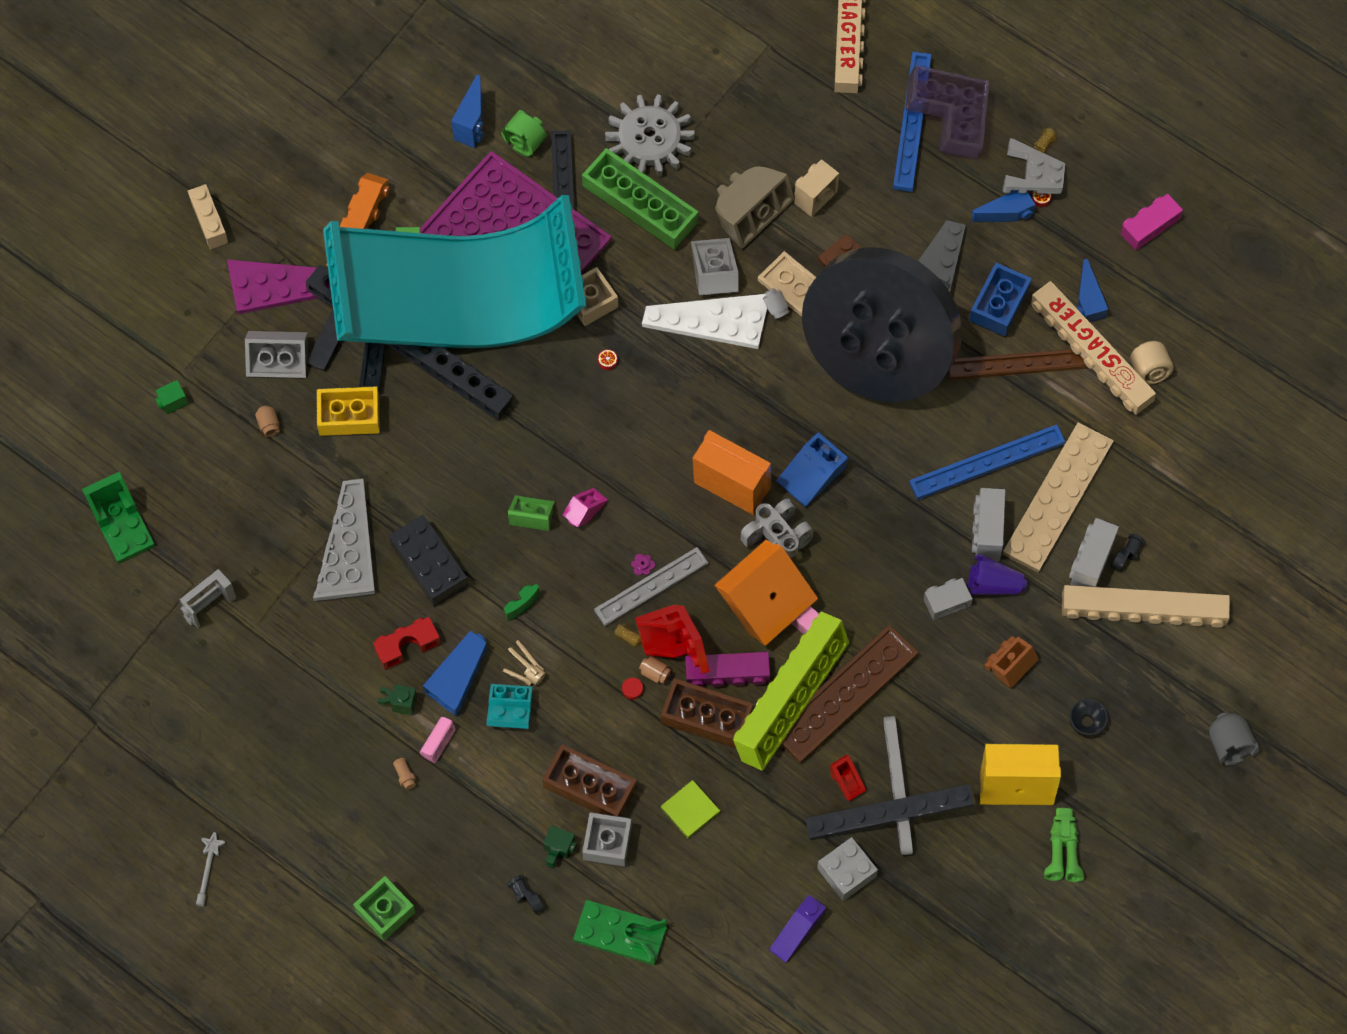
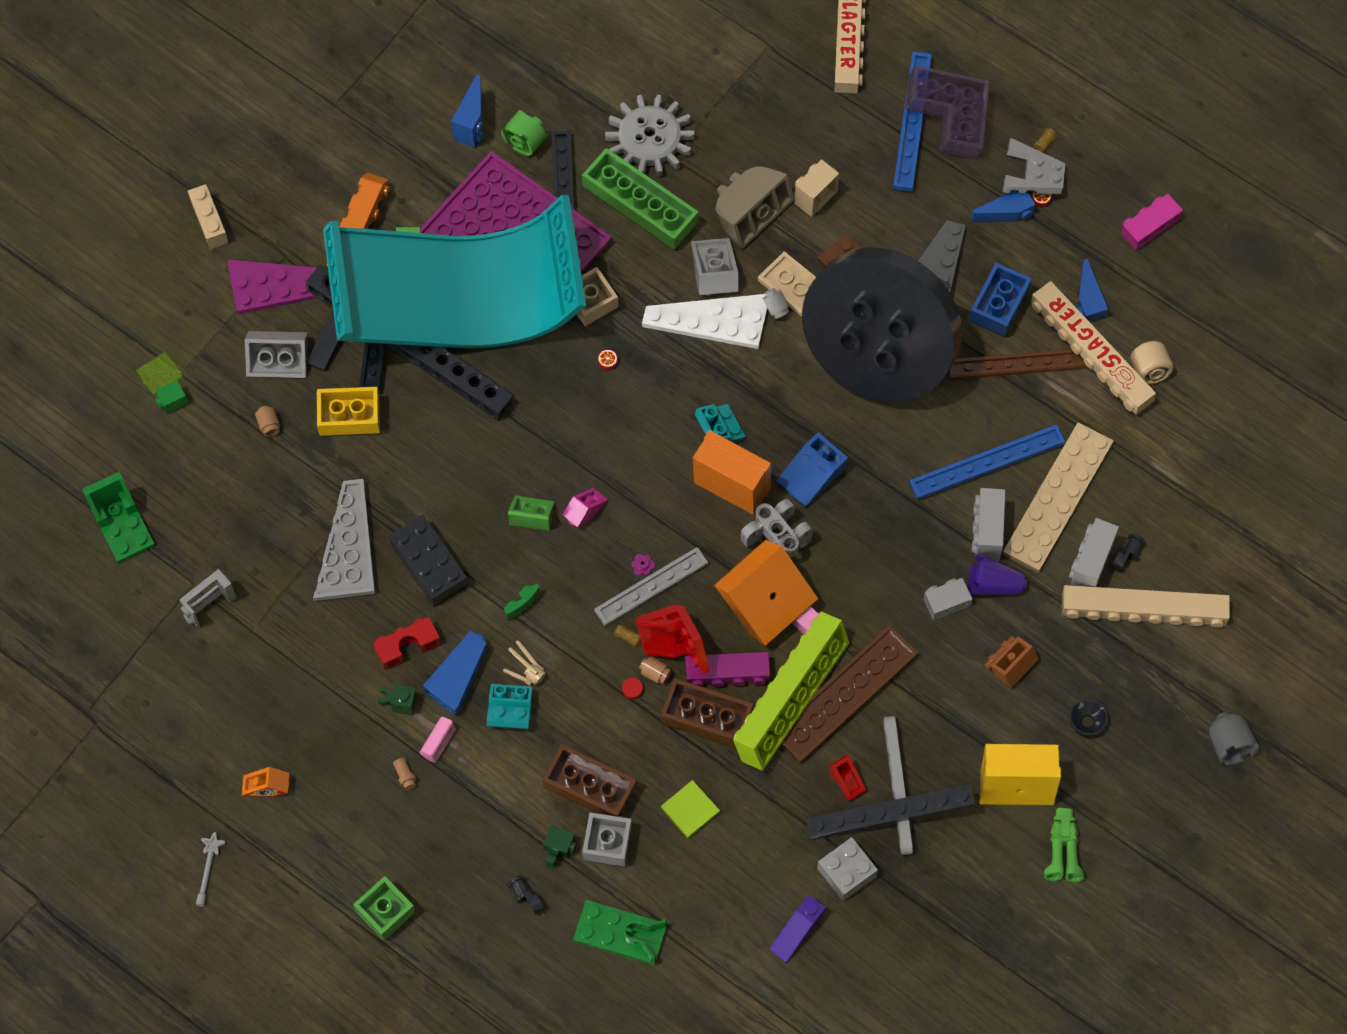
(159, 372): none -> clear neon green piece
(266, 783): none -> orange slope
(720, 421): none -> teal brick

